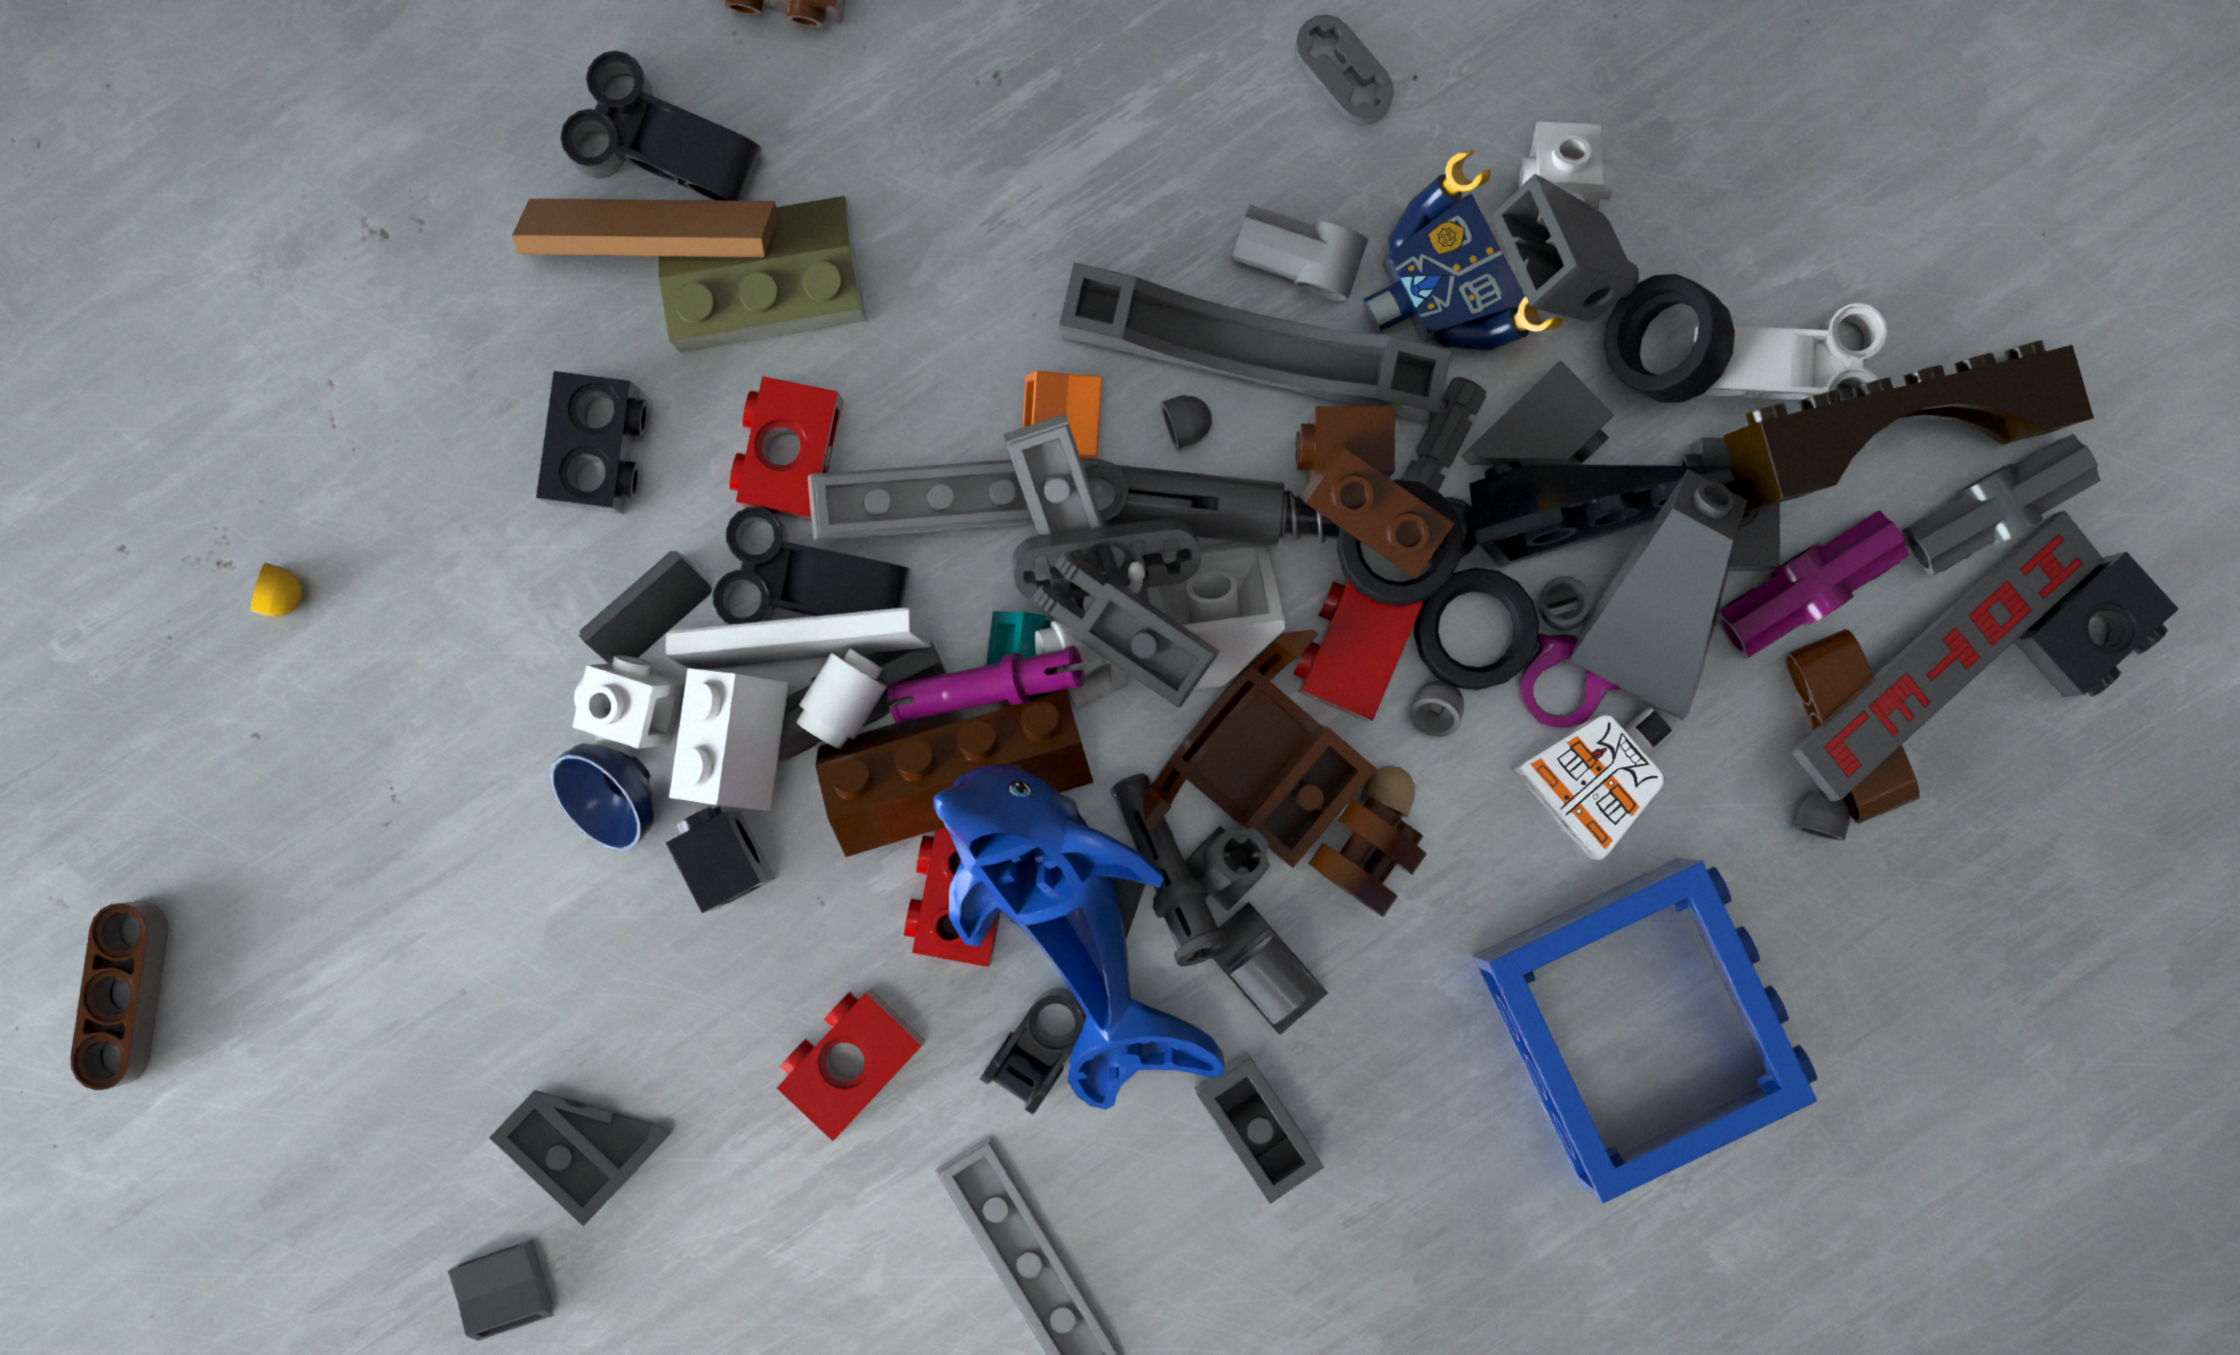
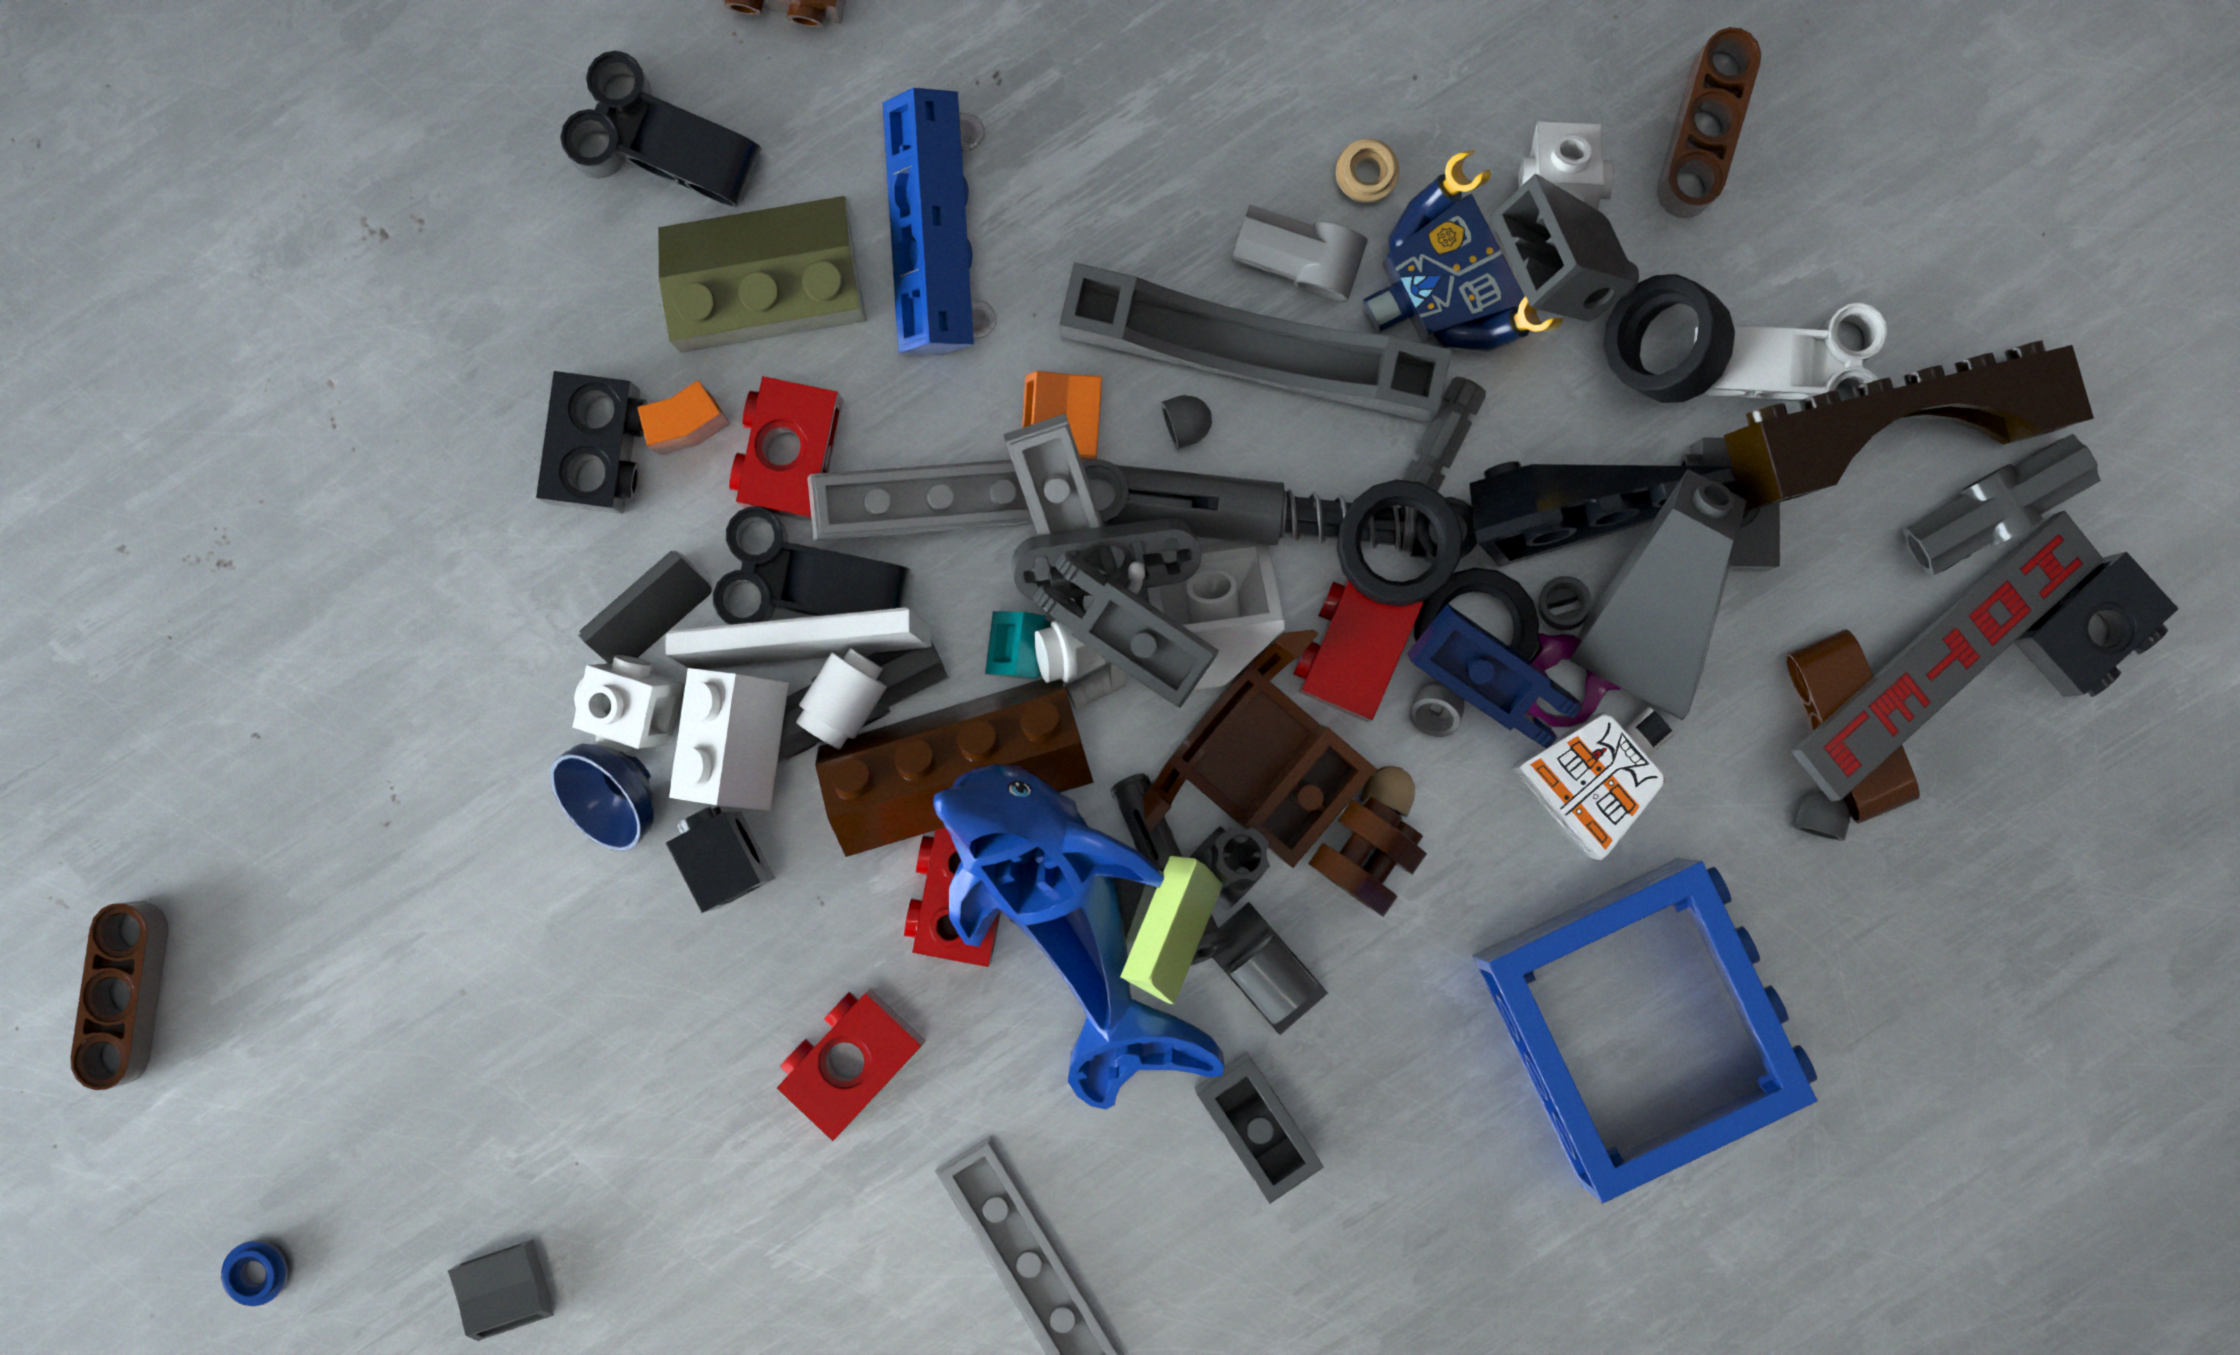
(240, 1286): none -> blue plate
(276, 591): yellow hinge -> none
(576, 1149): dark grey wing -> none
(646, 227): medium nougat tile -> none
(682, 420): none -> orange piece
(929, 222): none -> blue piece
(1009, 680): magenta pin -> none
(1031, 1056): black piece -> none
(1172, 928): none -> yellowish green slope
(1355, 60): dark grey beam -> none
(1360, 429): reddish brown brick -> none
(1375, 153): none -> tan plate
(1376, 510): reddish brown brick -> none
(1489, 674): none -> dark blue hinge
(1546, 425): dark grey slope -> none
(1725, 98): none -> reddish brown beam
(1812, 584): magenta piece -> none

